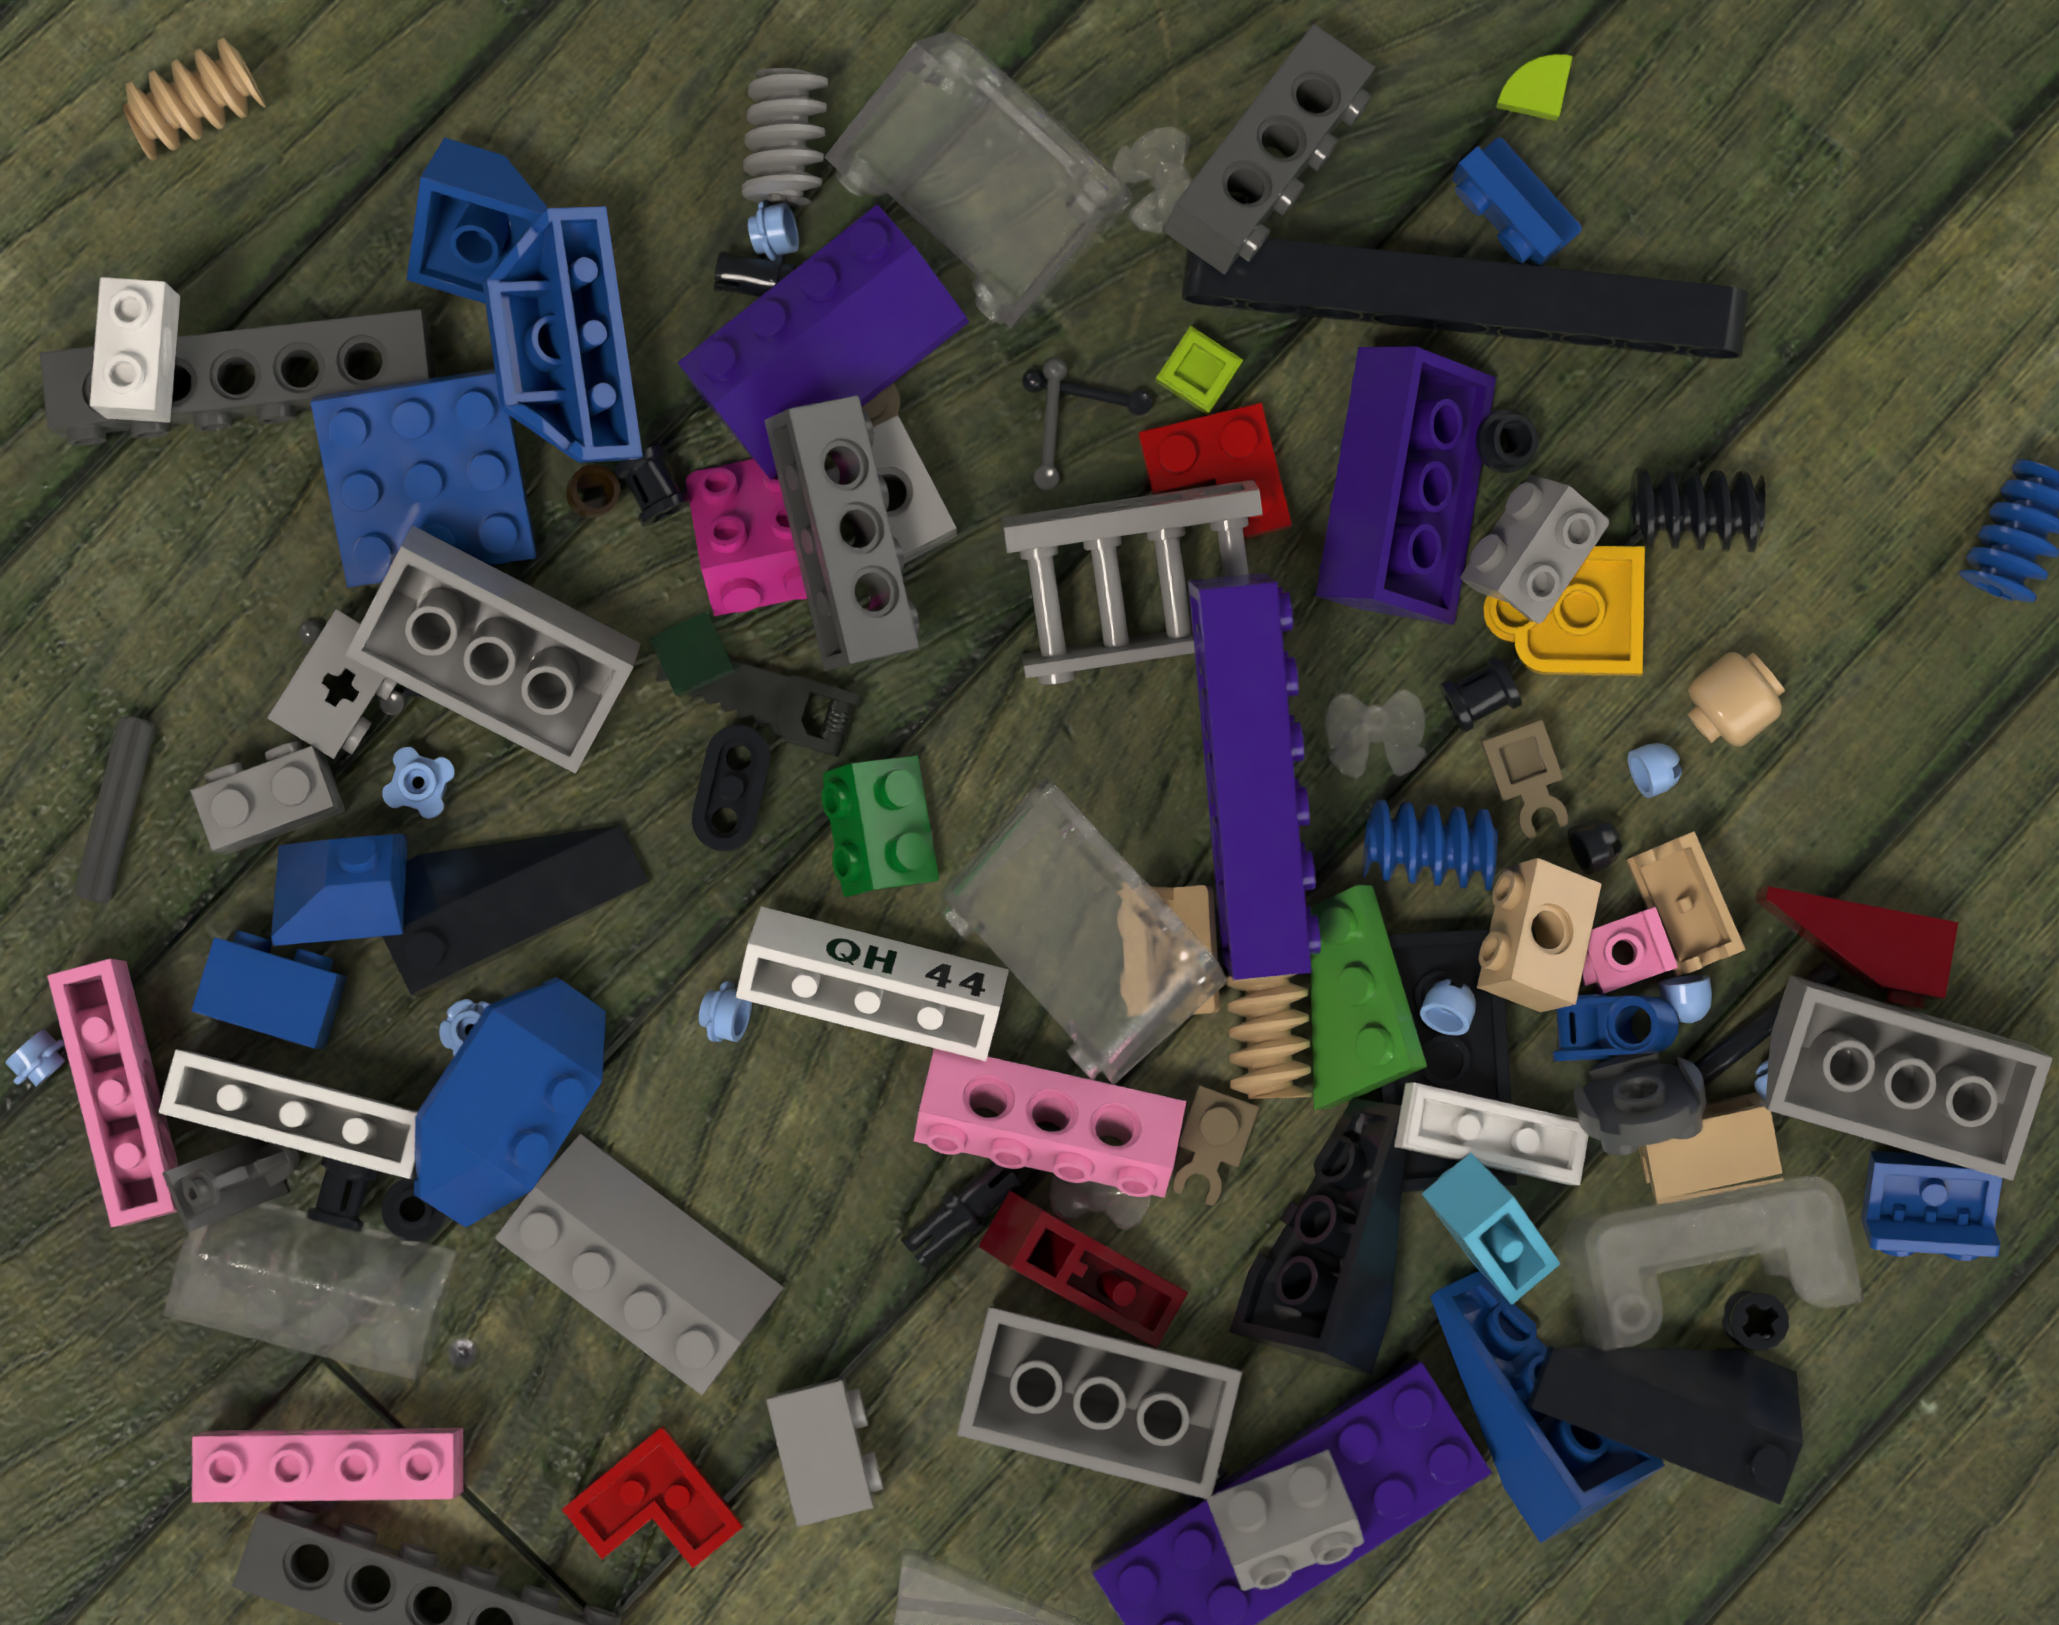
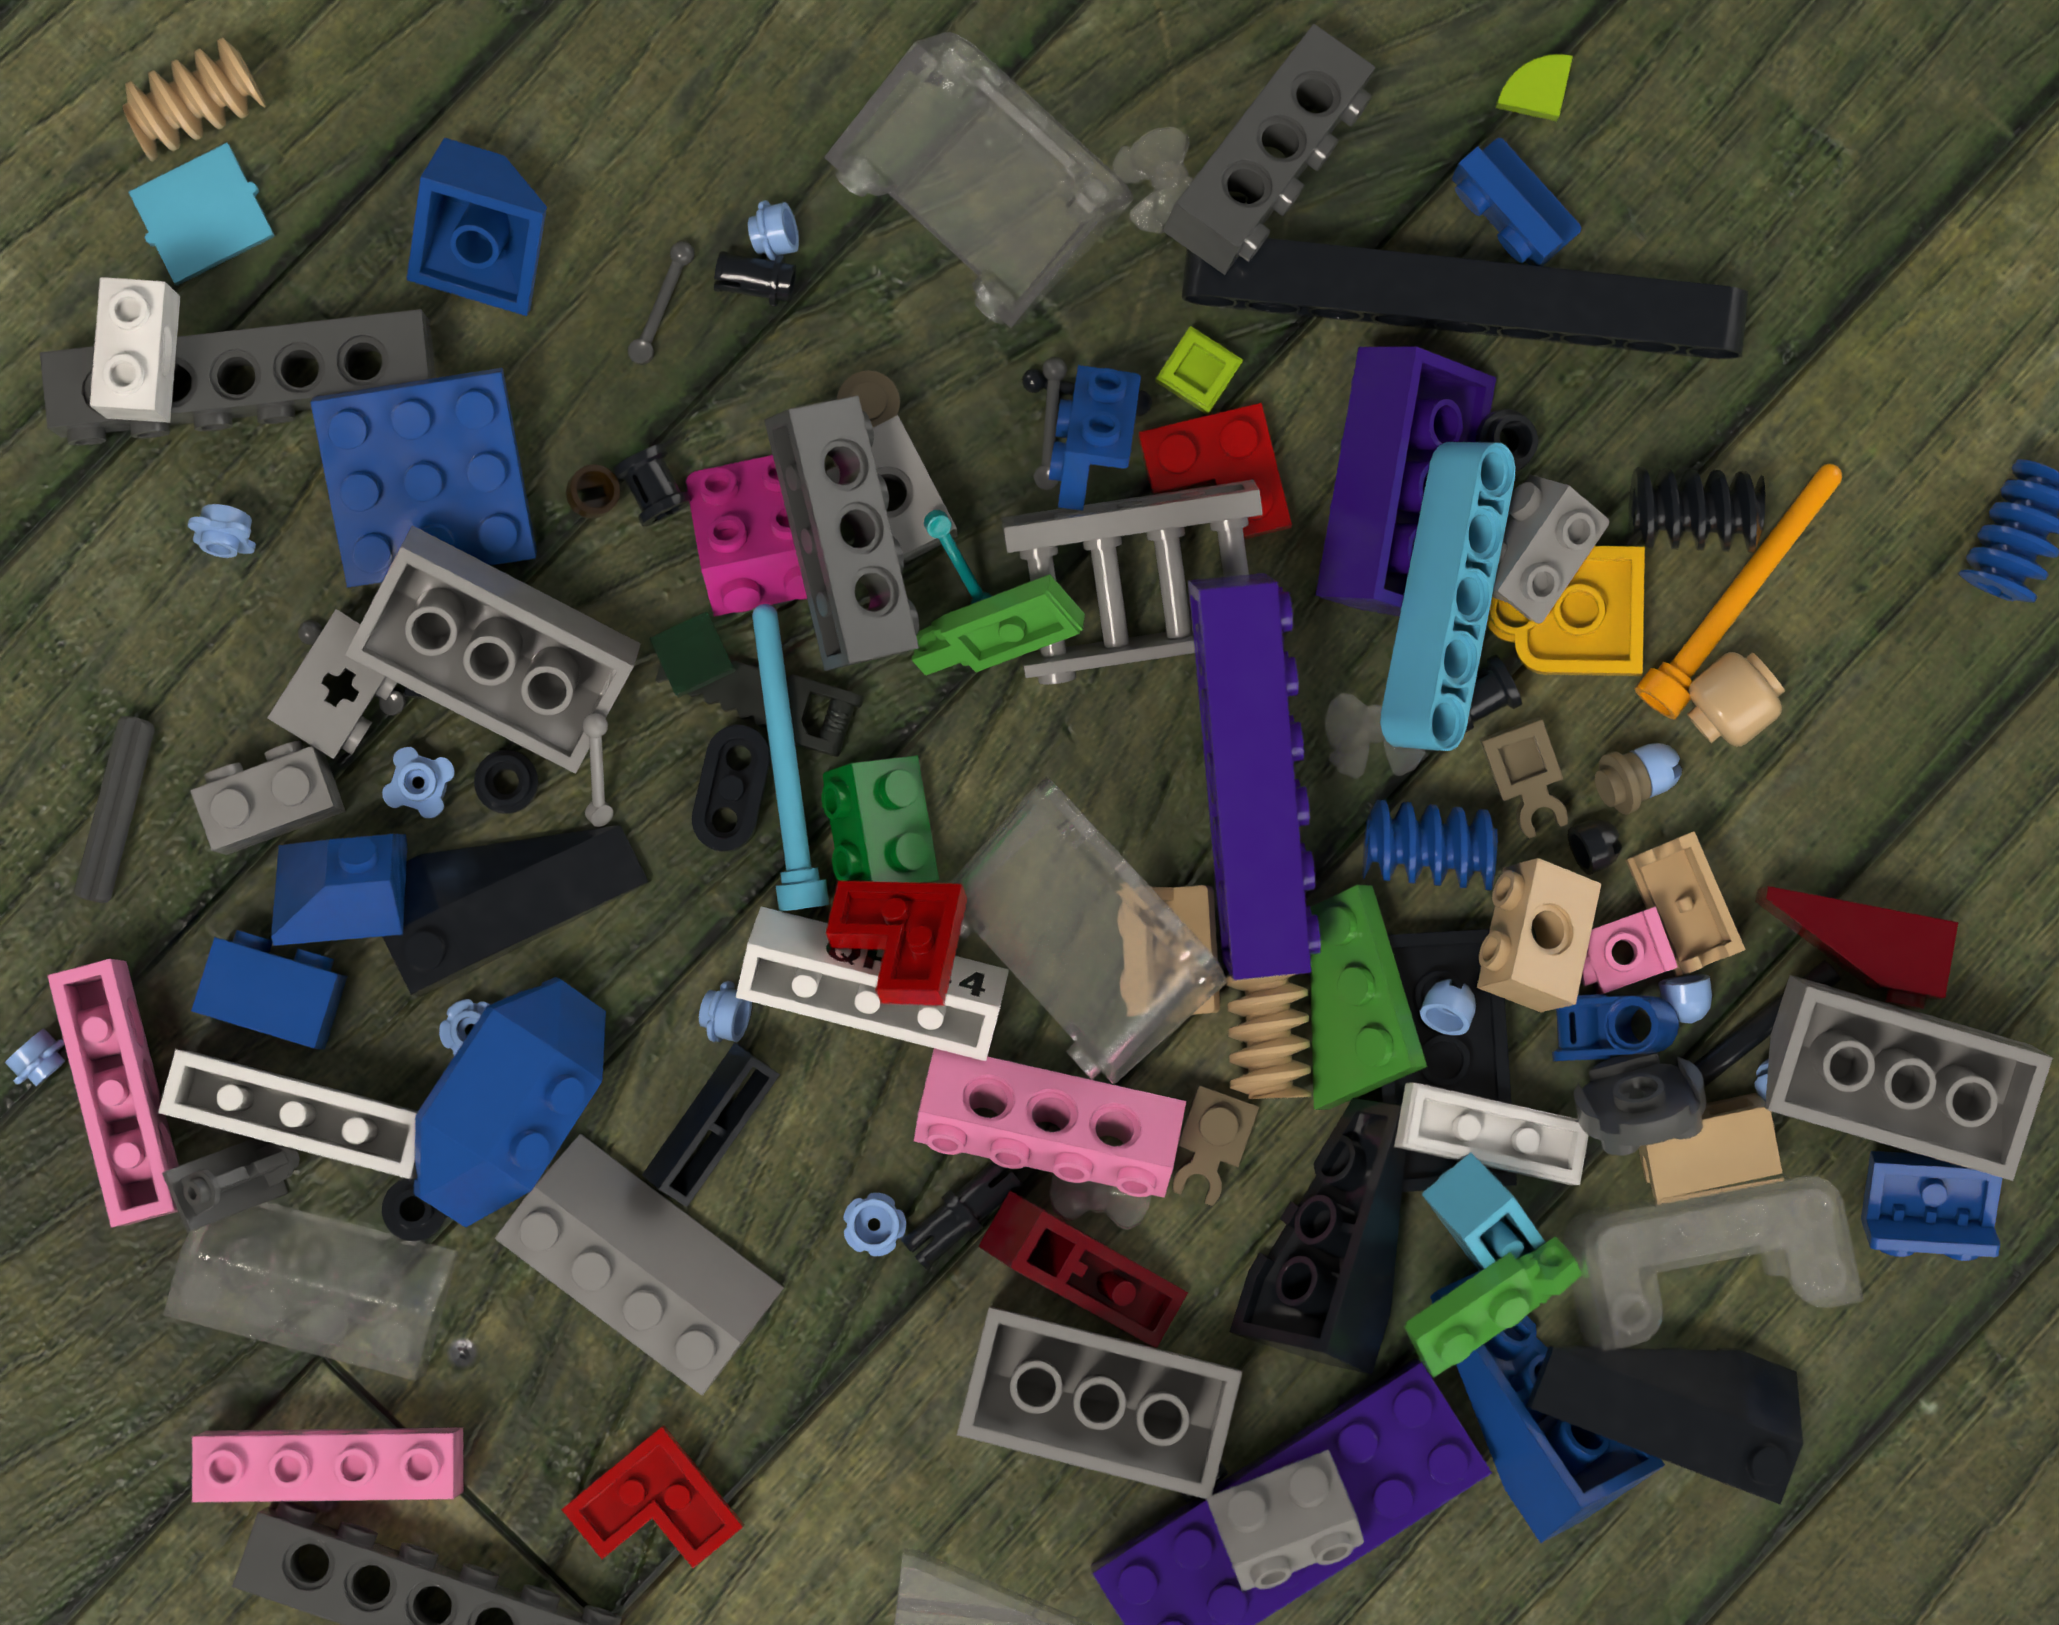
(201, 214): none -> medium azure piece
(222, 531): none -> light blue plate
(341, 1194): black bush -> none
(492, 767): none -> black plate
(563, 337): blue wedge -> none
(598, 811): none -> light grey hinge
(640, 349): none -> dark grey hinge
(702, 1117): none -> black piece
(782, 136): light grey piece -> none
(800, 882): none -> medium azure piece
(823, 1450): light grey brick -> none
(825, 333): dark purple slope -> none
(891, 1224): none -> light blue plate
(912, 924): none -> red plate
(939, 526): none -> teal hinge
(999, 628): none -> bright green hinge
(1096, 429): none -> blue bracket
(1448, 595): none -> medium azure beam
(1489, 1304): none -> bright green hinge
(1623, 781): none -> dark tan plate
(1668, 686): none -> light orange piece
(1775, 1322): black bush -> none

